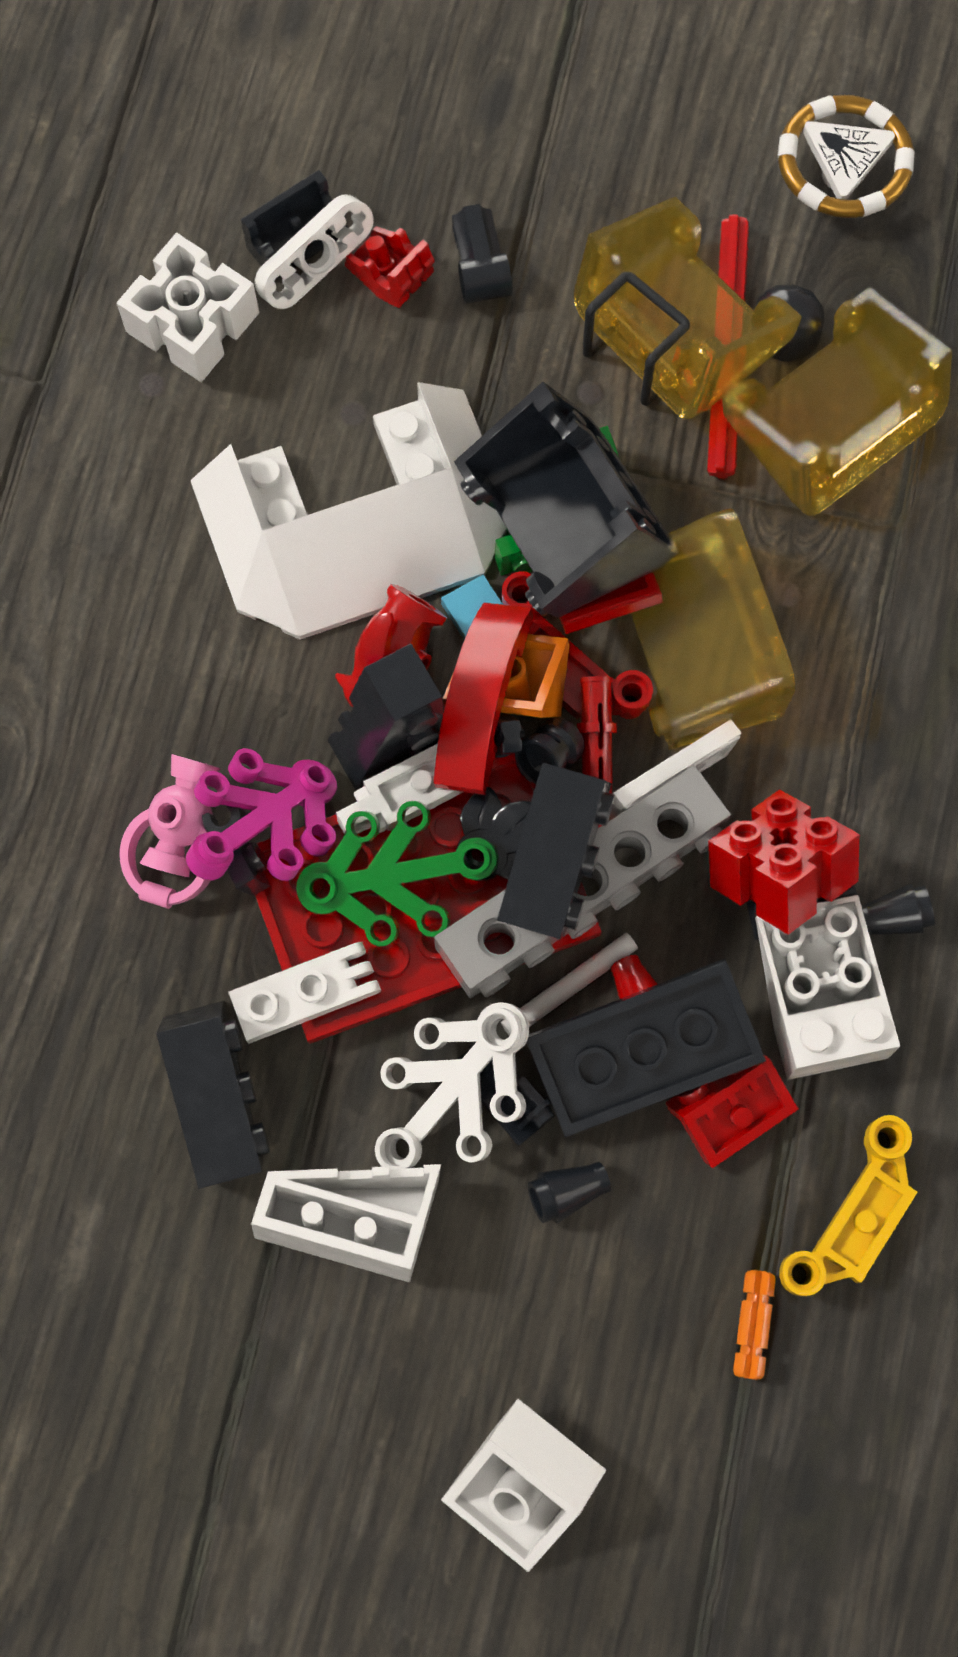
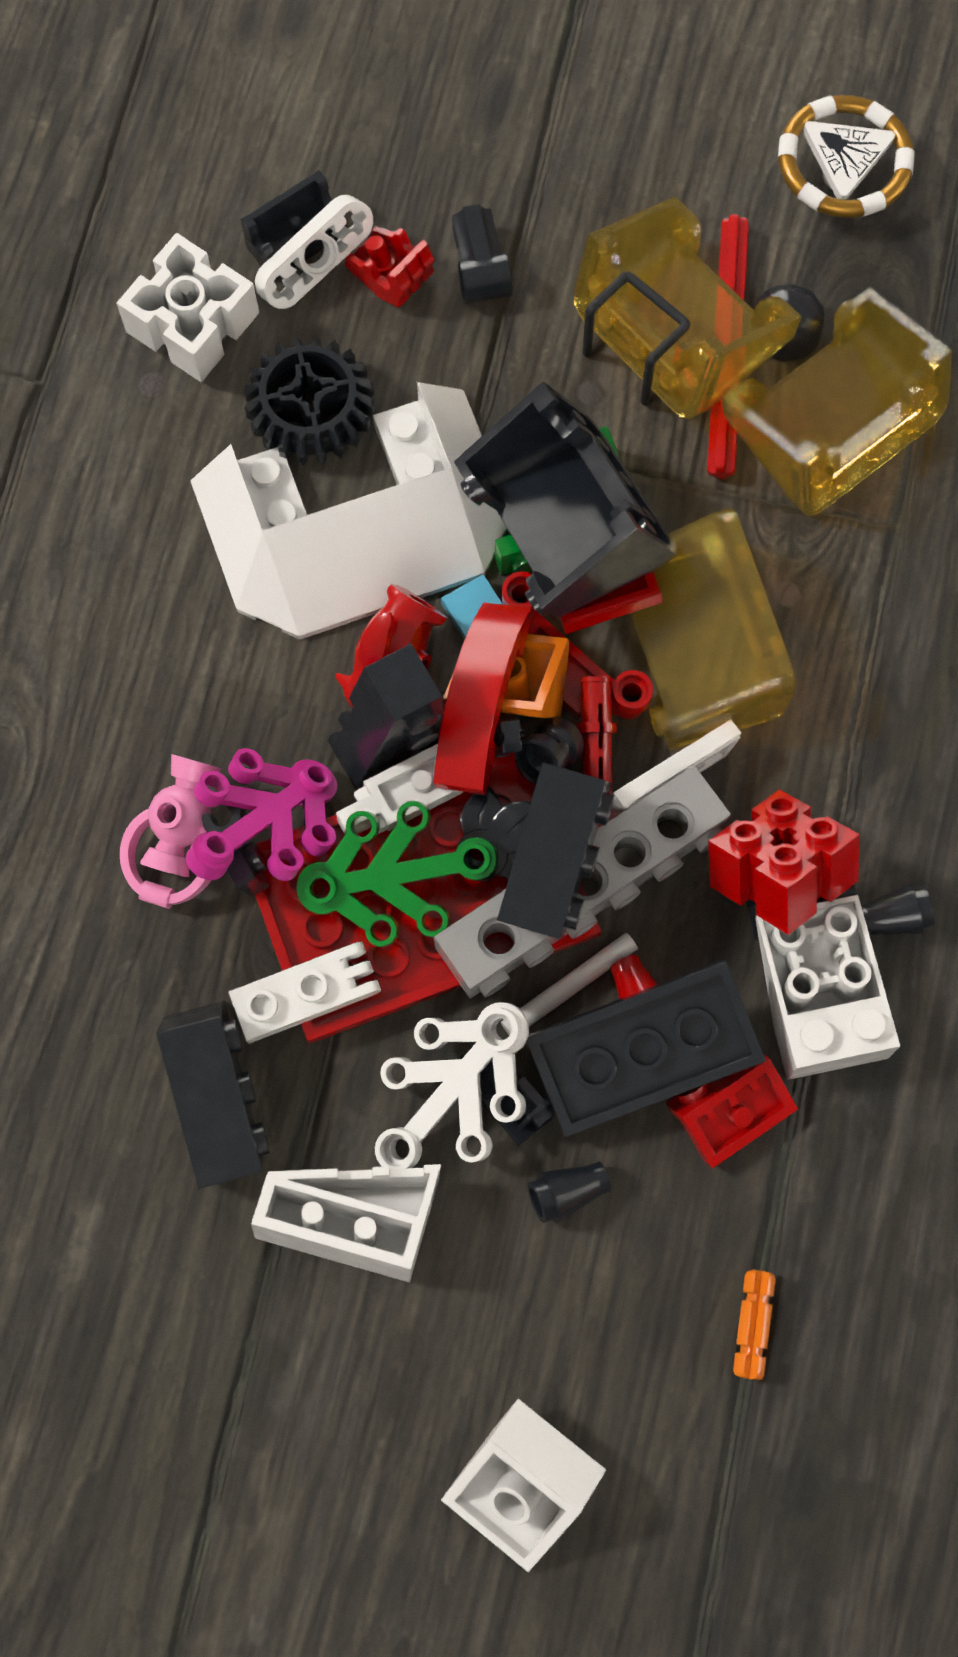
(343, 387): none -> black gear
(864, 1217): yellow plate -> none

